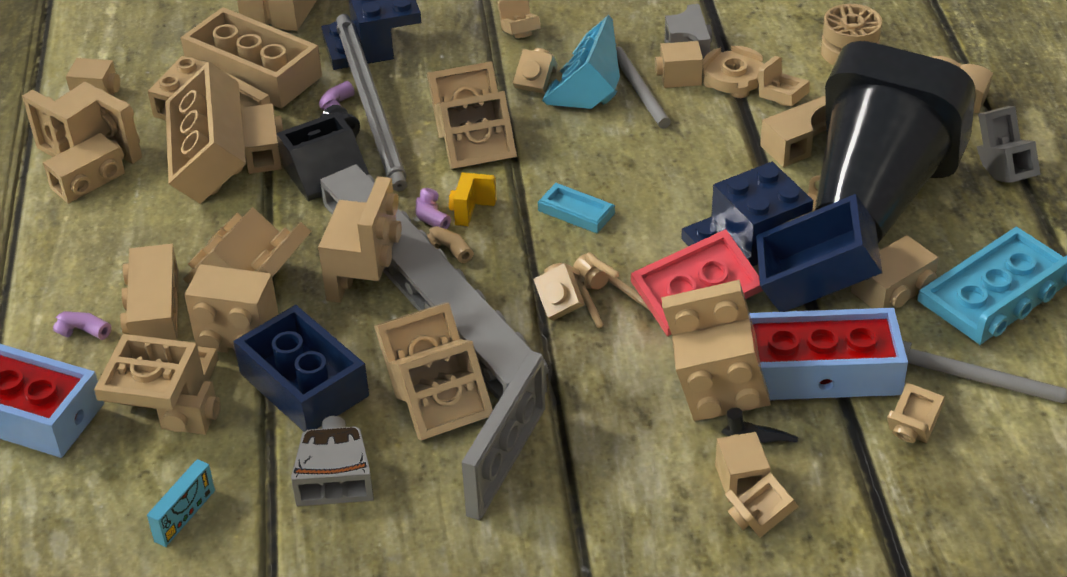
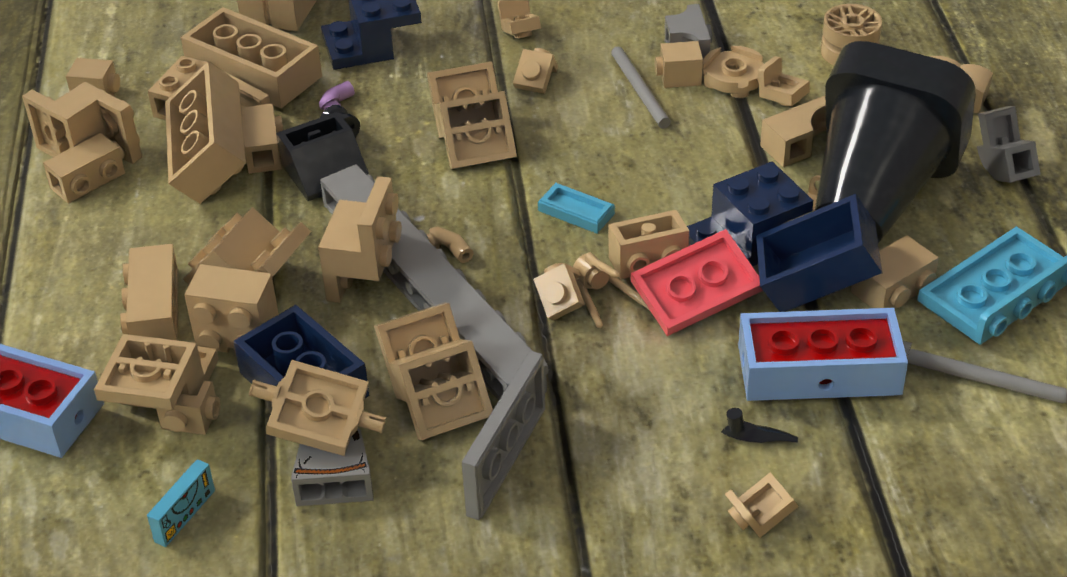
(85, 321): lavender arm -> none
(317, 407): none -> tan plate
(371, 103): light grey piece -> none
(428, 211): lavender arm -> none
(471, 190): yellow bracket -> none
(590, 73): medium azure wedge -> none
(645, 240): none -> tan brick
(716, 350): tan bracket -> none
(740, 462): tan brick -> none
(915, 414): tan bracket -> none

